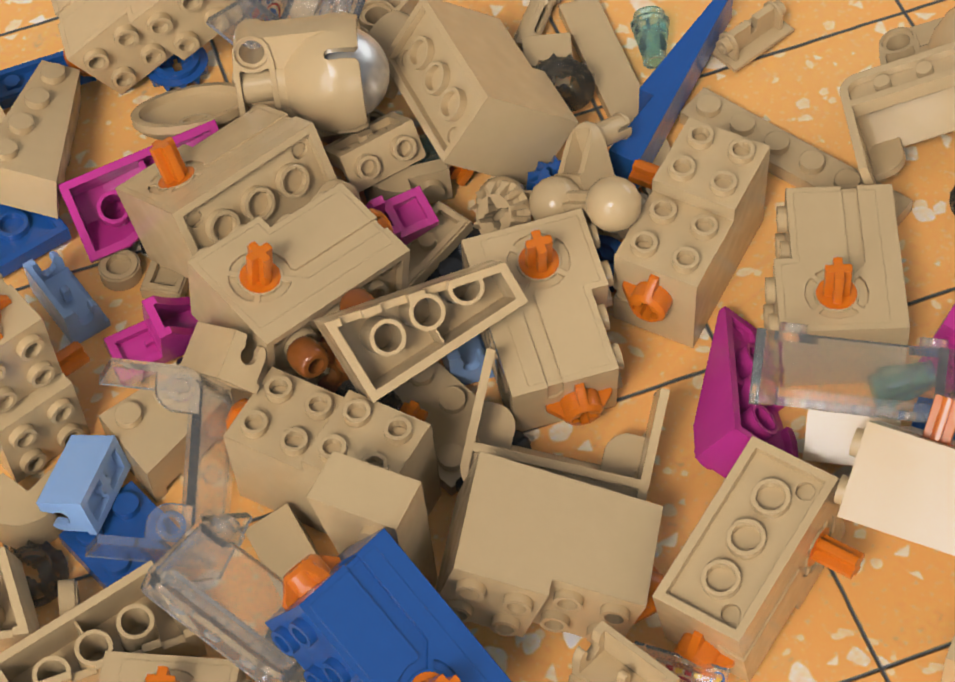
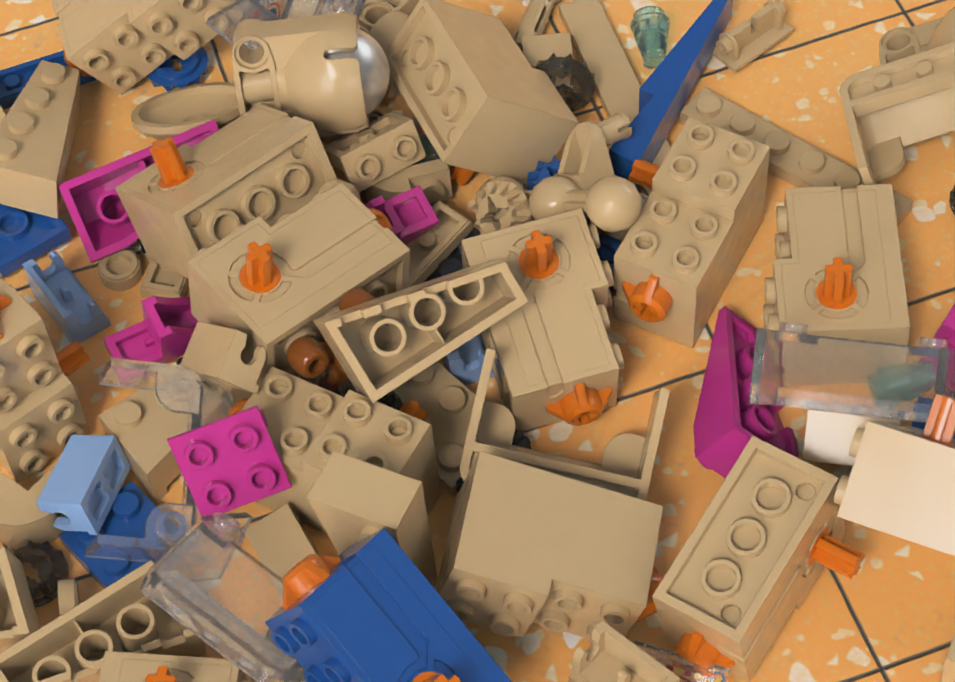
(230, 462): none -> dark pink hinge

